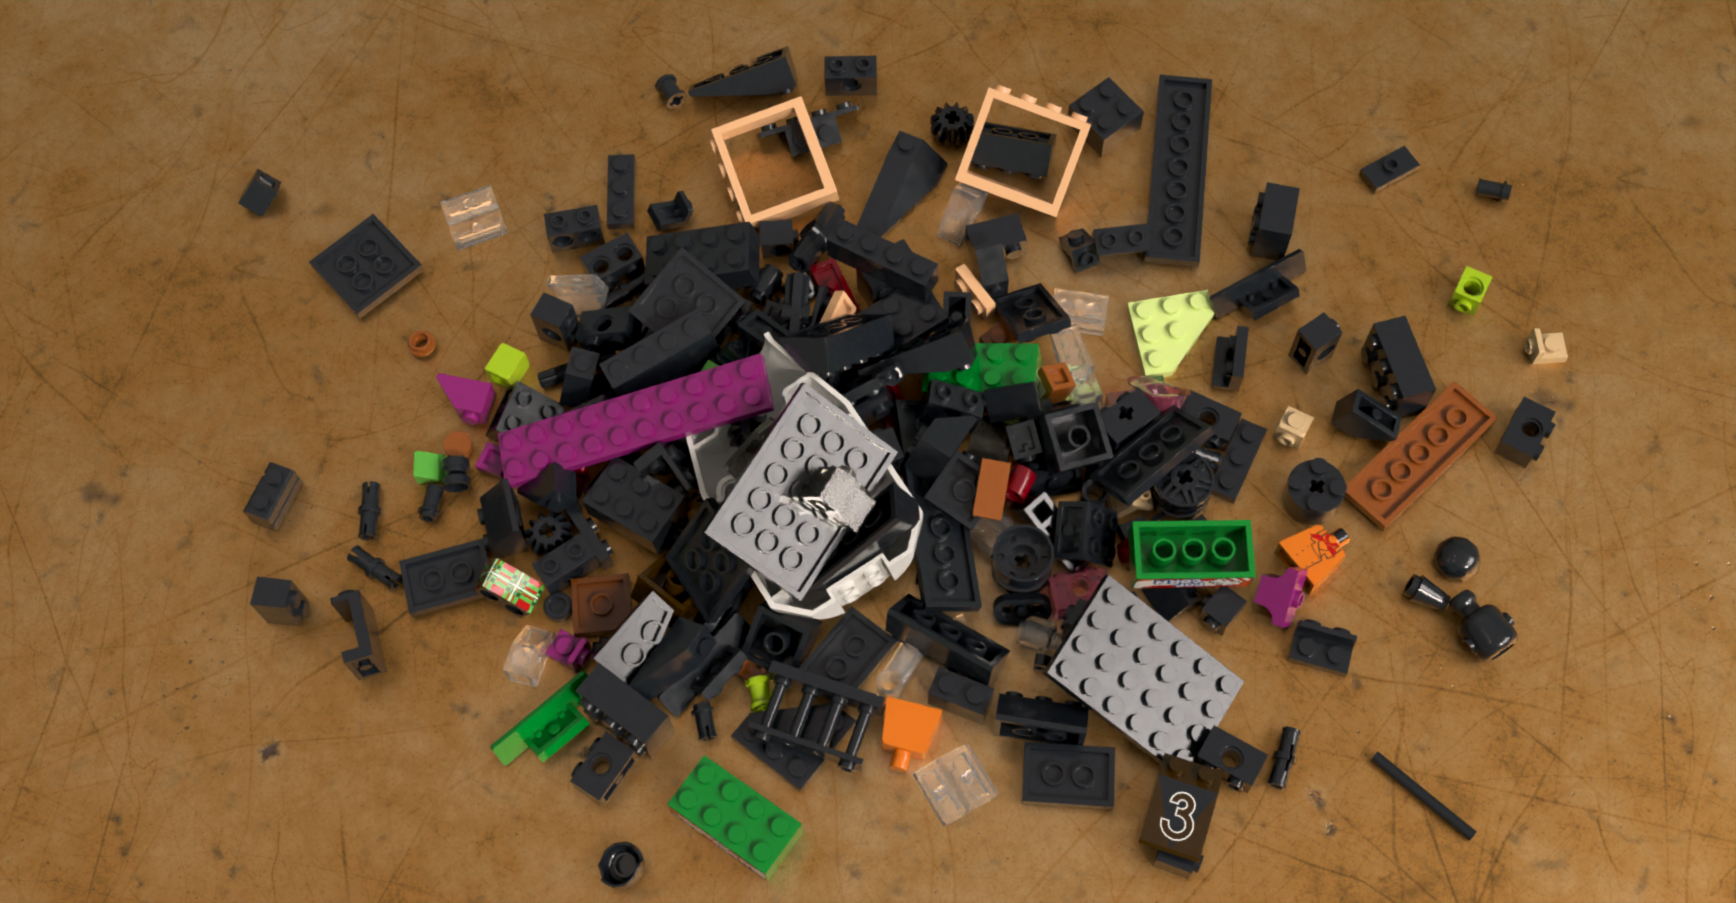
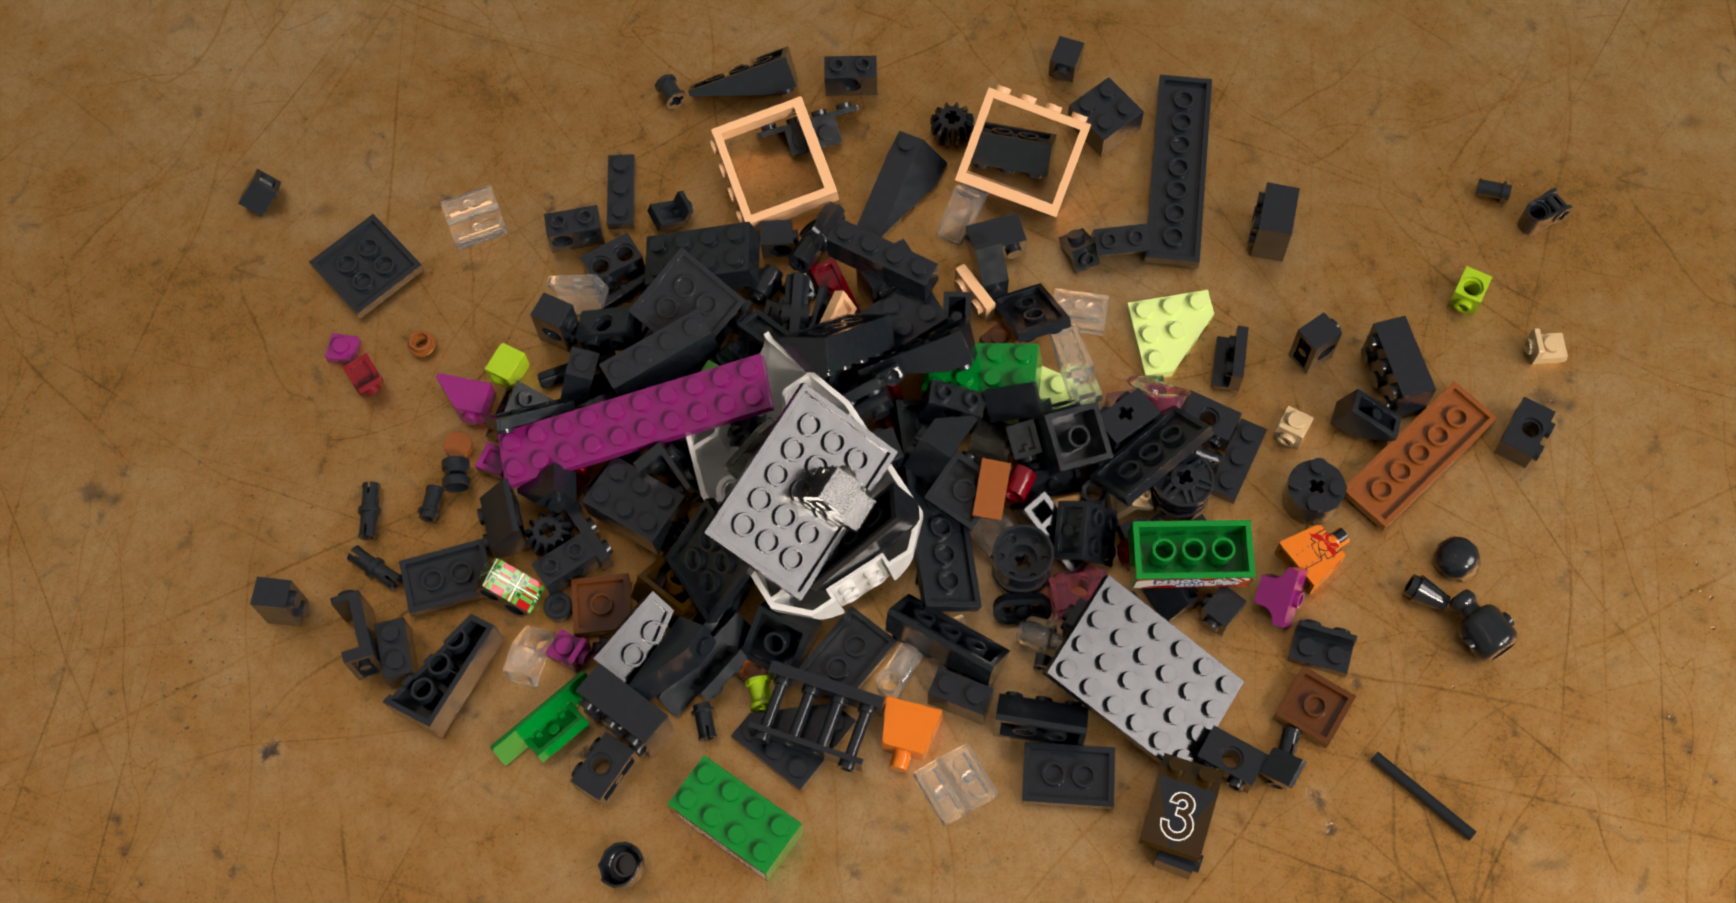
(273, 496): black brick -> none
(342, 348): none -> magenta plate
(363, 375): none -> dark red bracket
(396, 651): none -> black brick
(428, 467): bright green slope -> none
(447, 678): none -> black wedge
(506, 421): none -> black plate
(1056, 381): dark orange panel -> none
(1066, 59): none -> black brick
(1263, 289): black bracket -> none
(1282, 767): none -> black slope
(1314, 706): none -> reddish brown plate
(1389, 169): black plate -> none
(1543, 212): none -> black piece

